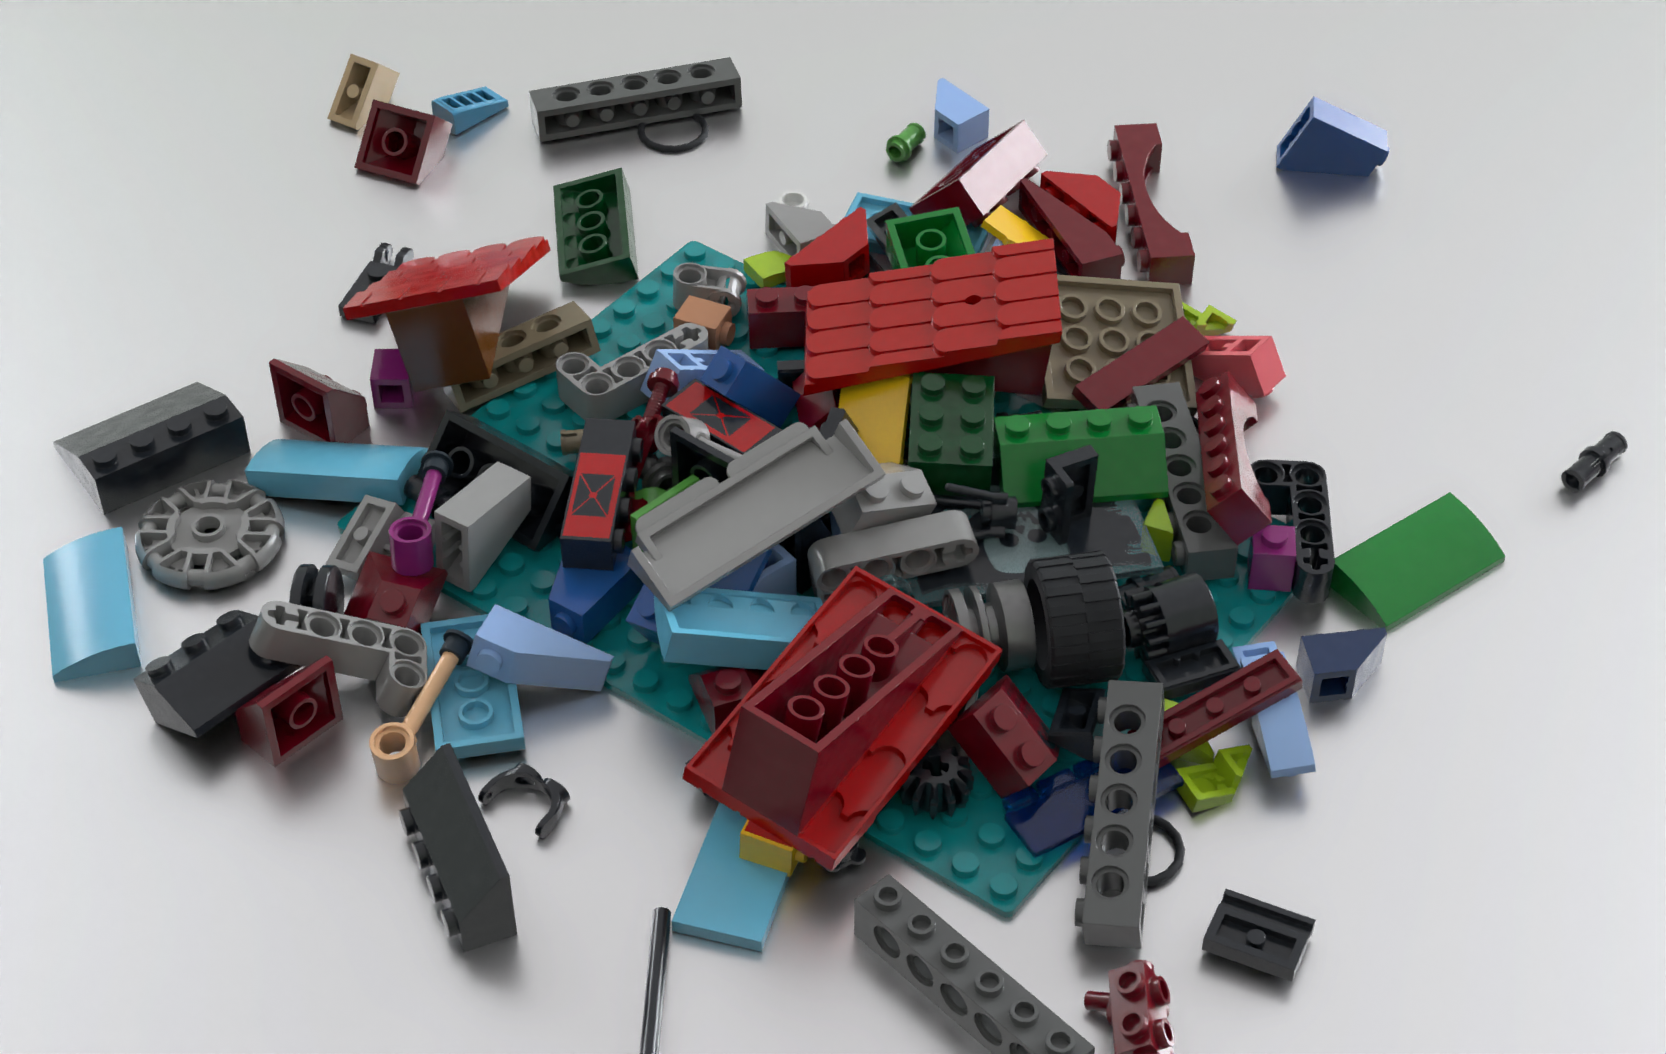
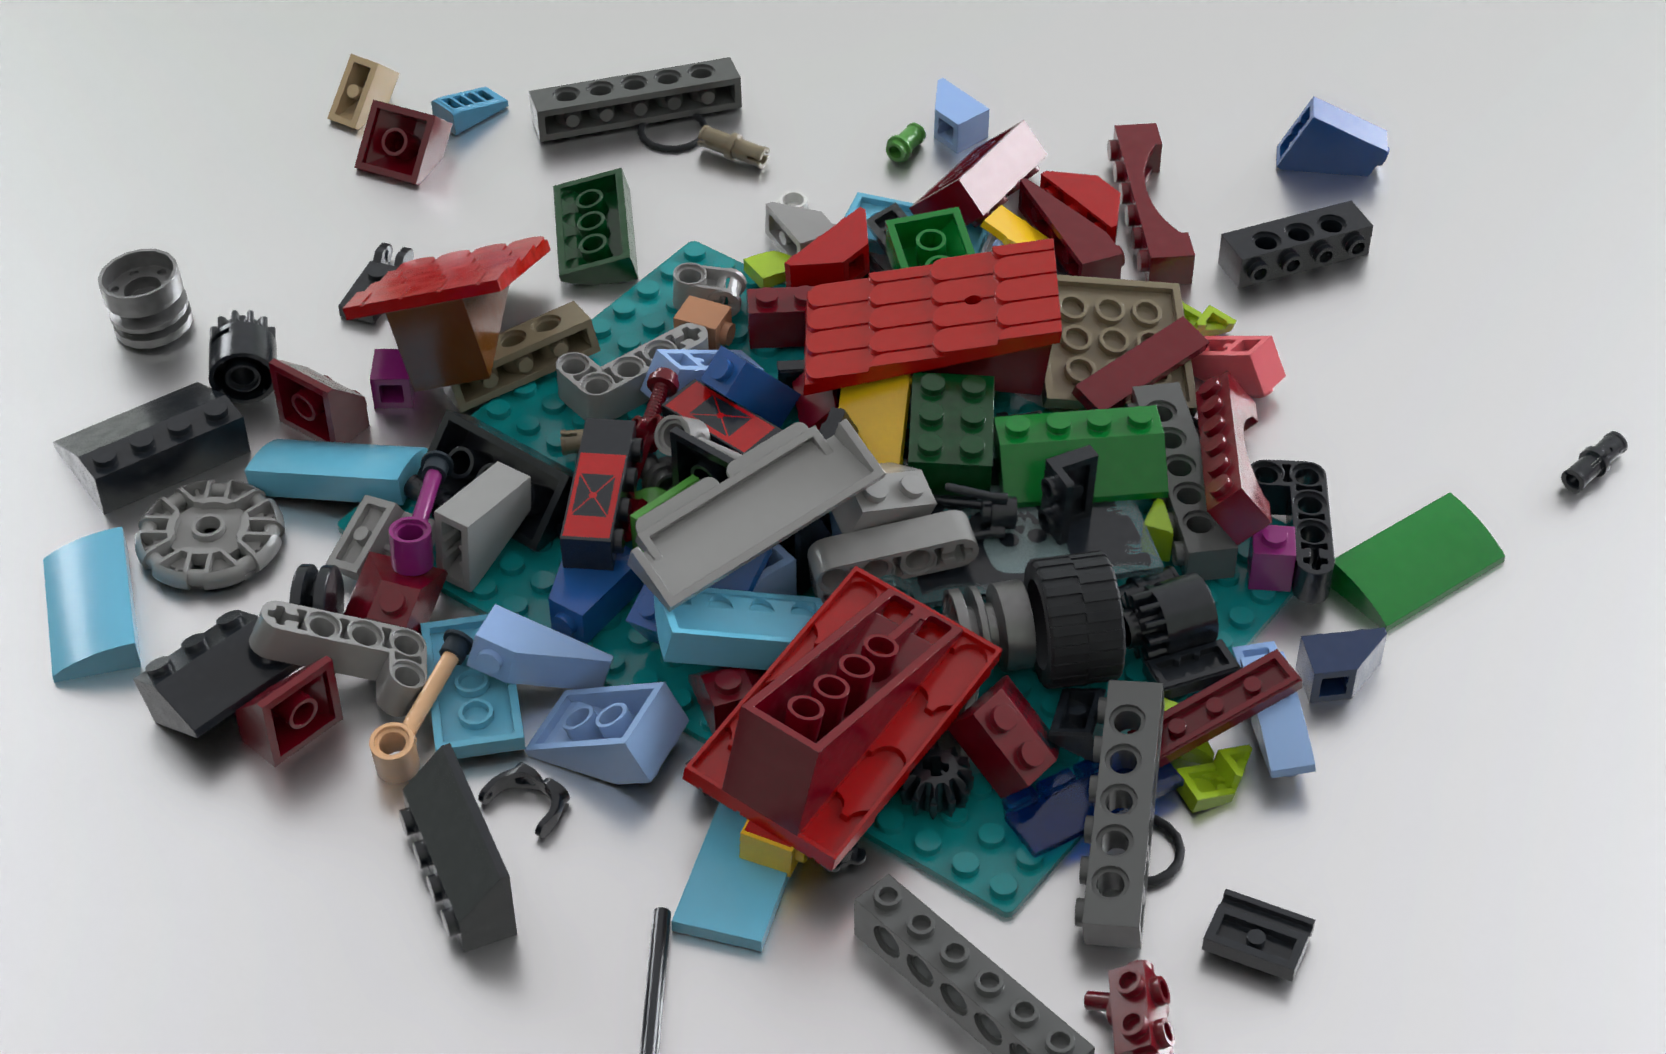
(145, 298): none -> flat silver wheel
(241, 357): none -> black gear
(611, 731): none -> light blue slope
(733, 146): none -> dark tan pin
(1295, 244): none -> black brick

